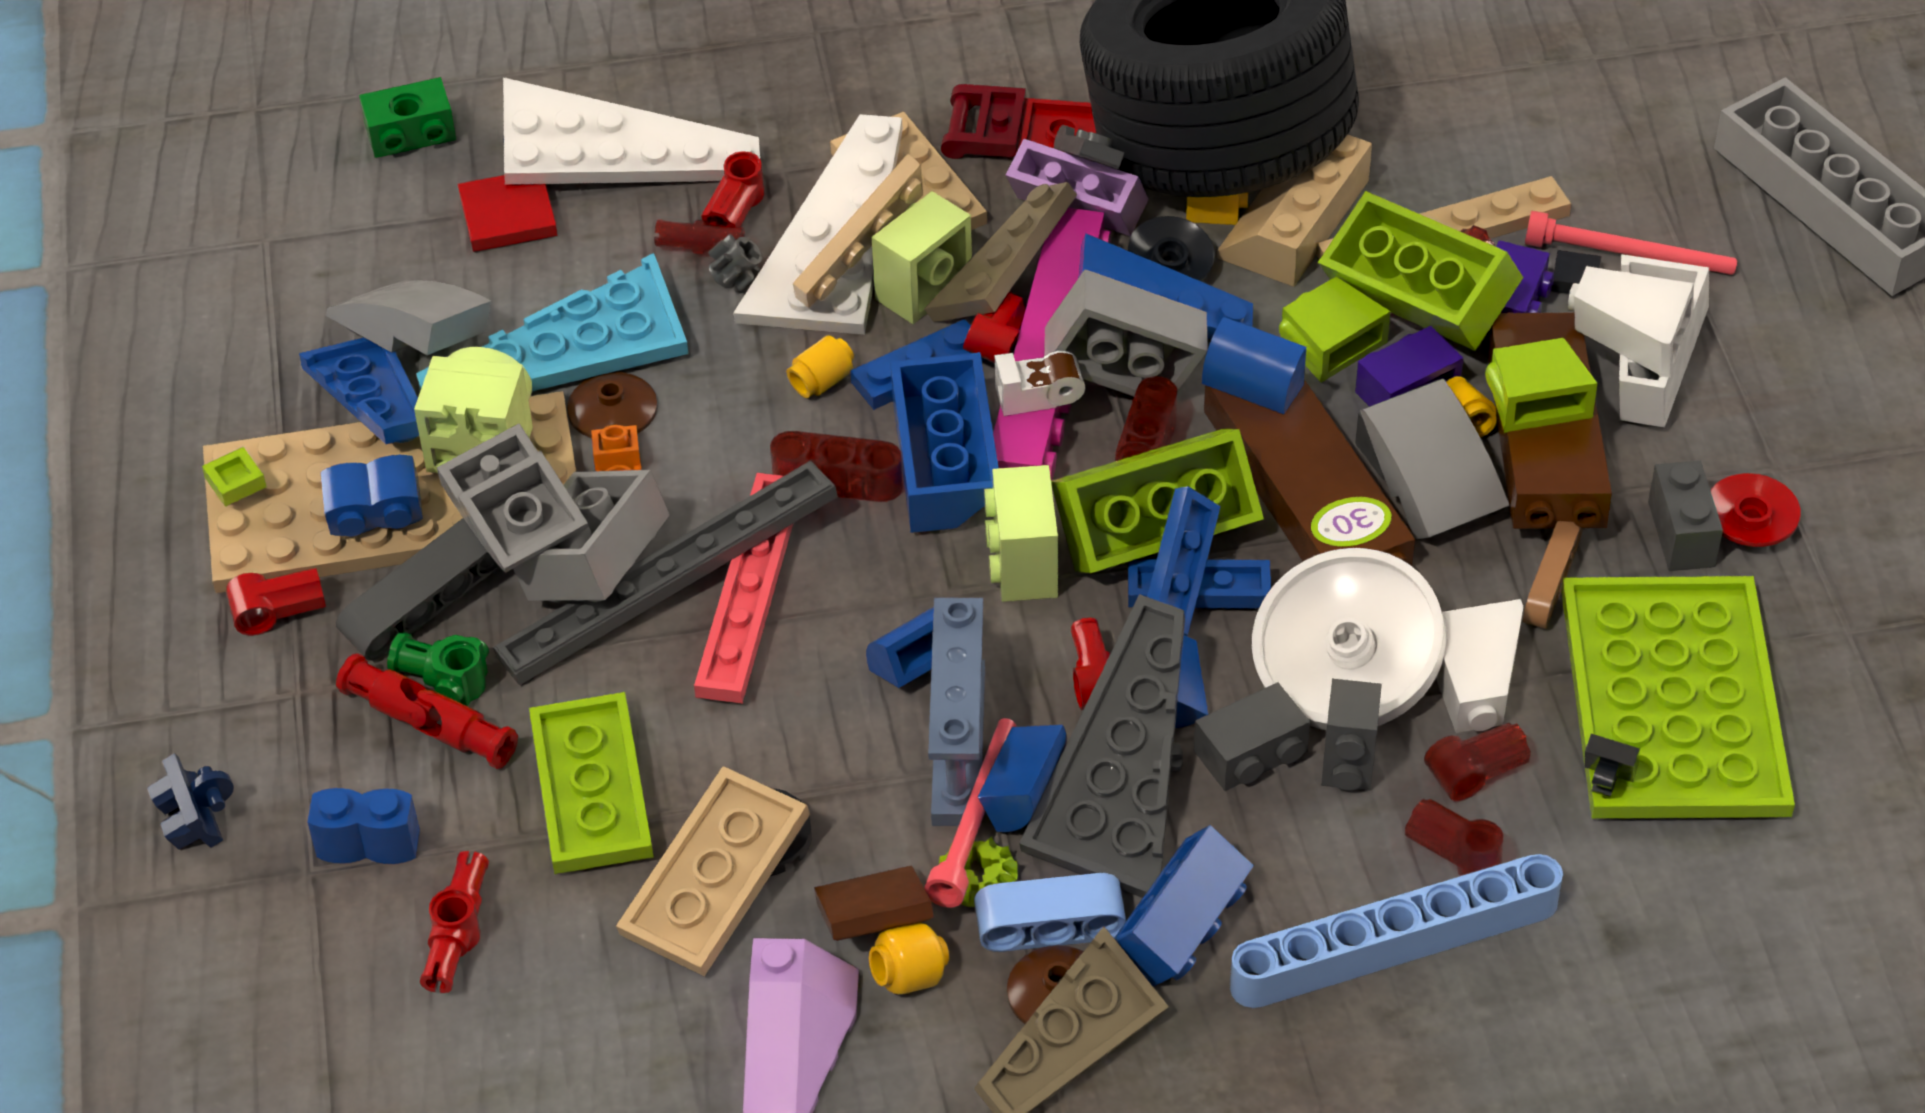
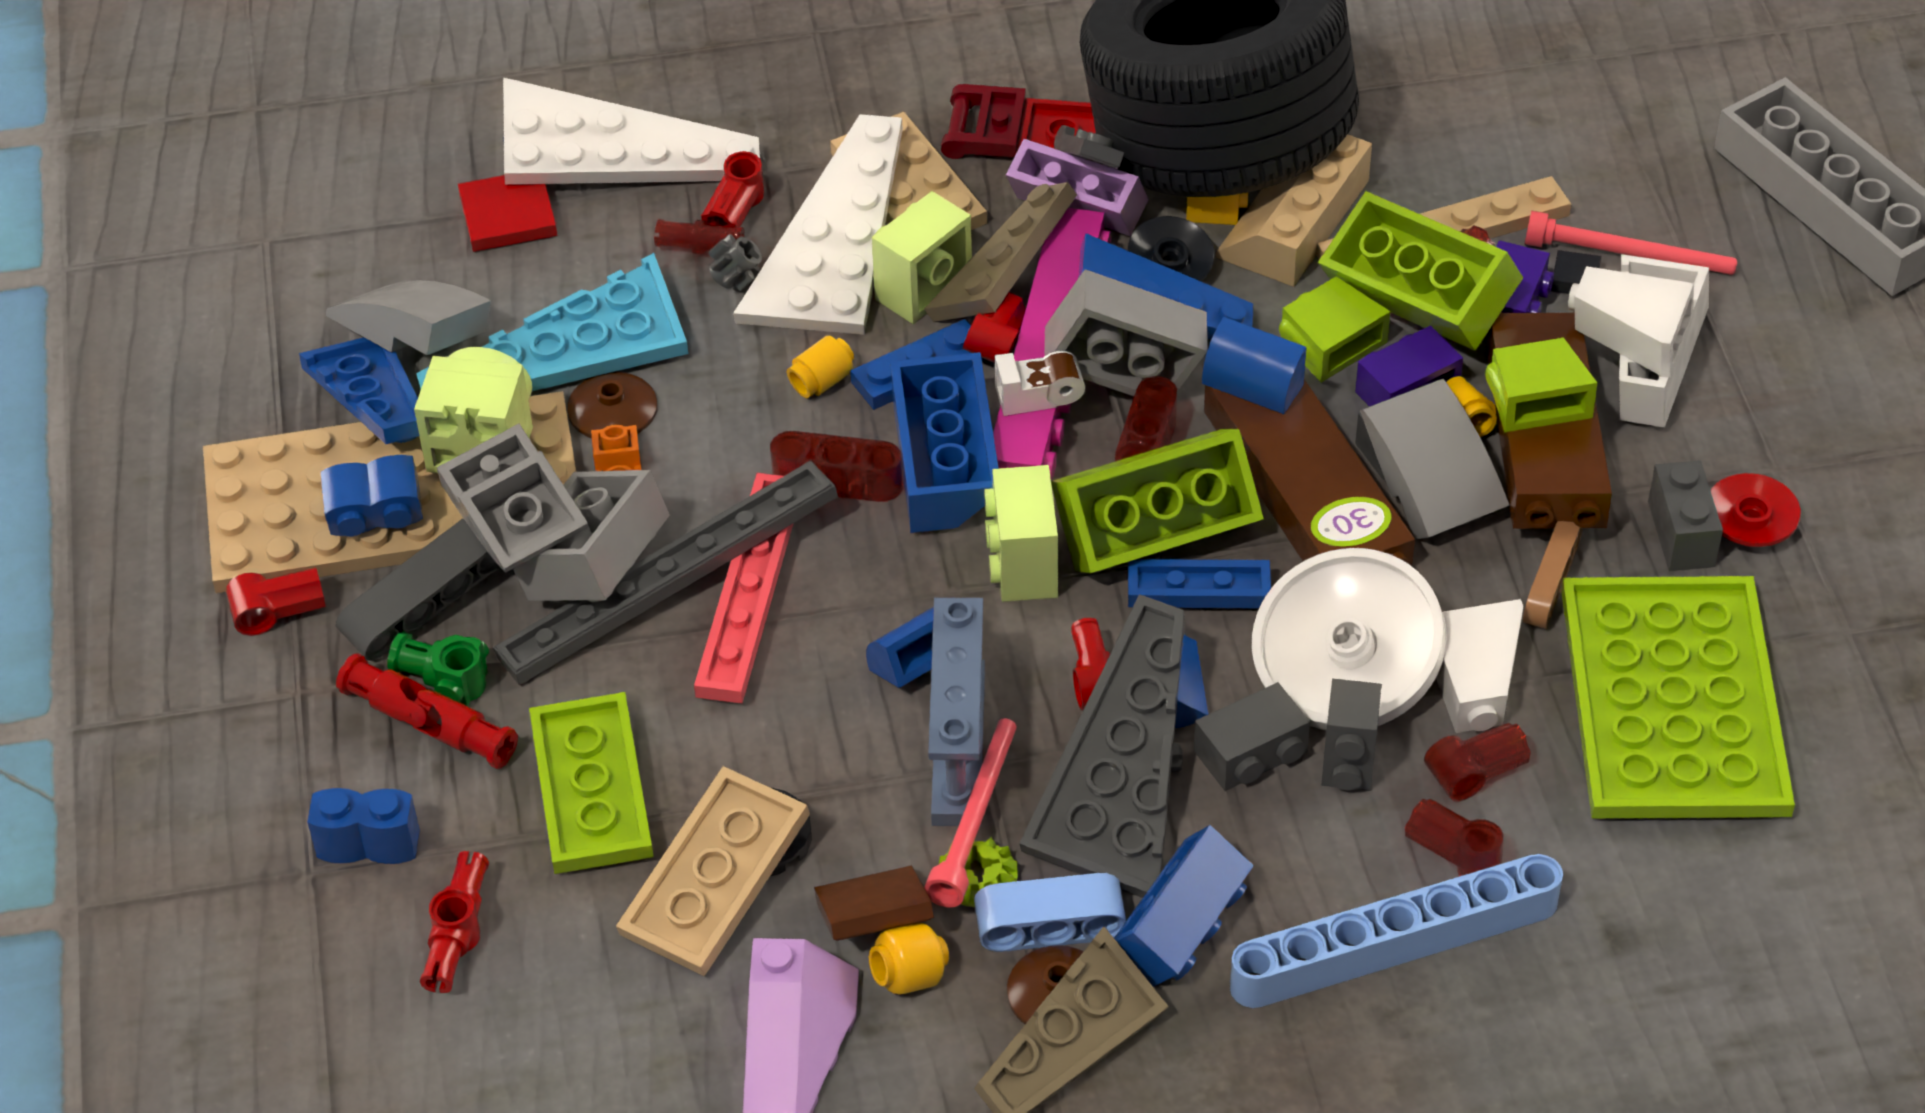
(197, 799): dark blue hips -> none
(234, 476): lime plate -> none
(407, 117): green brick -> none
(847, 247): tan wing -> none
(1021, 775): blue brick -> none
(1184, 551): blue plate -> none
(1610, 761): black tile -> none

